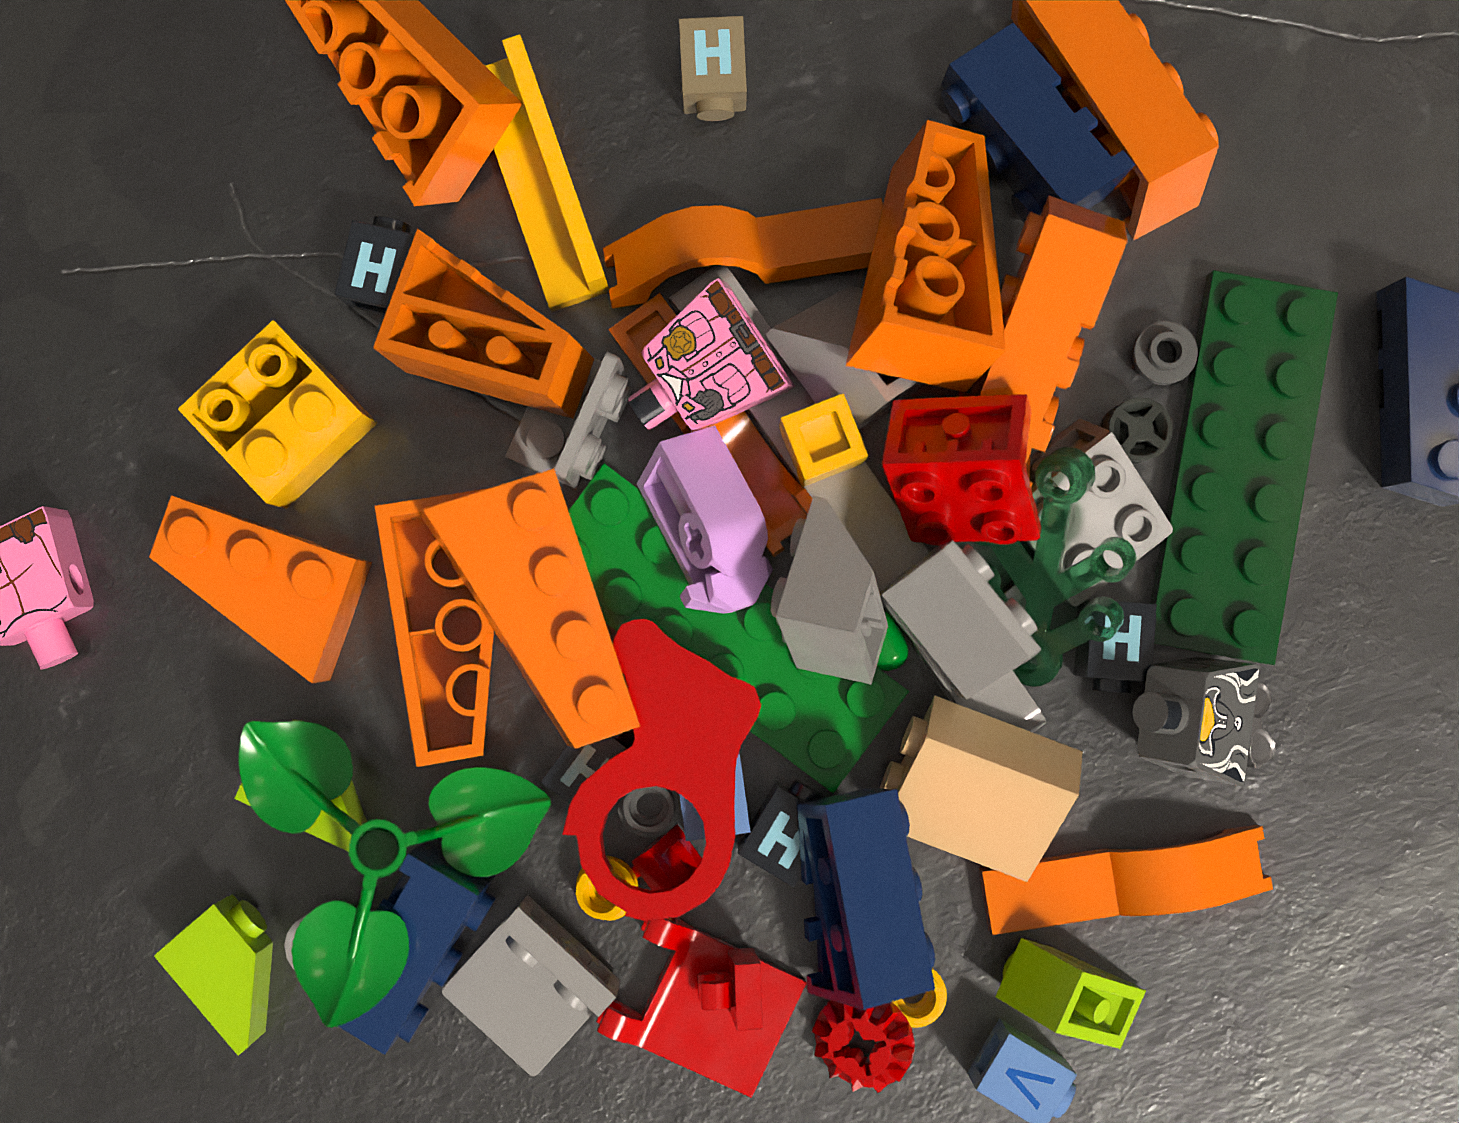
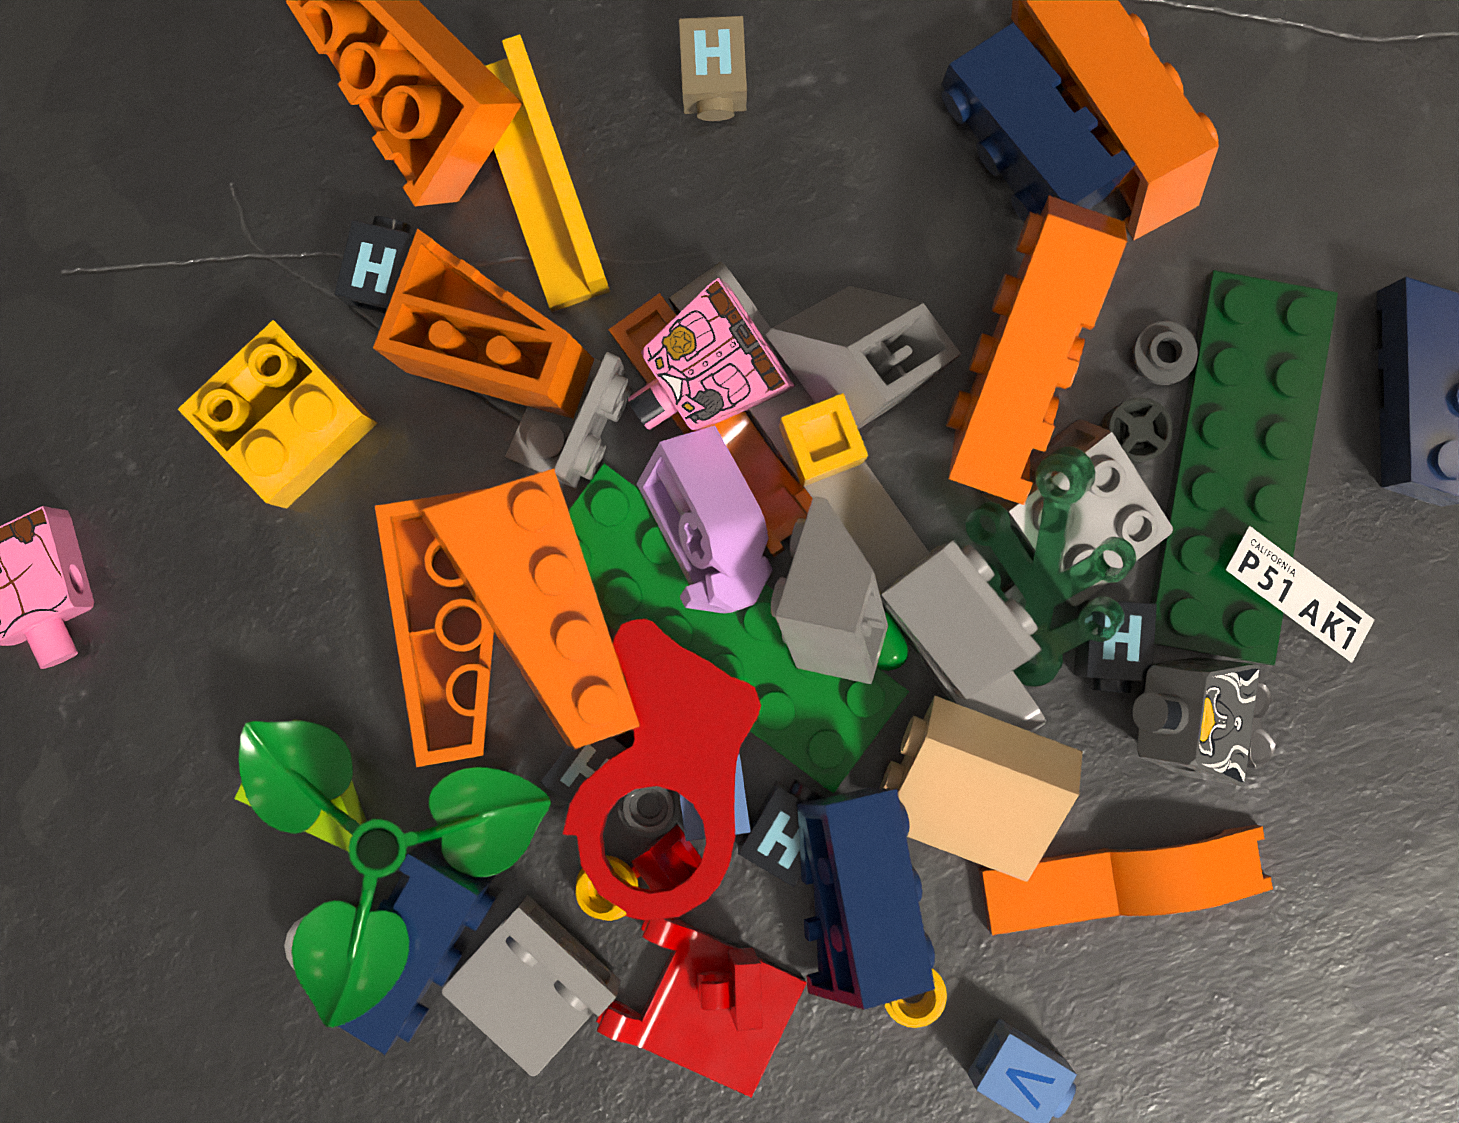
(225, 969): lime slope -> none
(266, 581): orange wedge -> none
(770, 246): orange piece -> none
(881, 1023): red gear -> none
(933, 267): orange wedge -> none
(962, 469): red bracket -> none
(1069, 994): lime slope -> none
(1300, 594): none -> white sticker

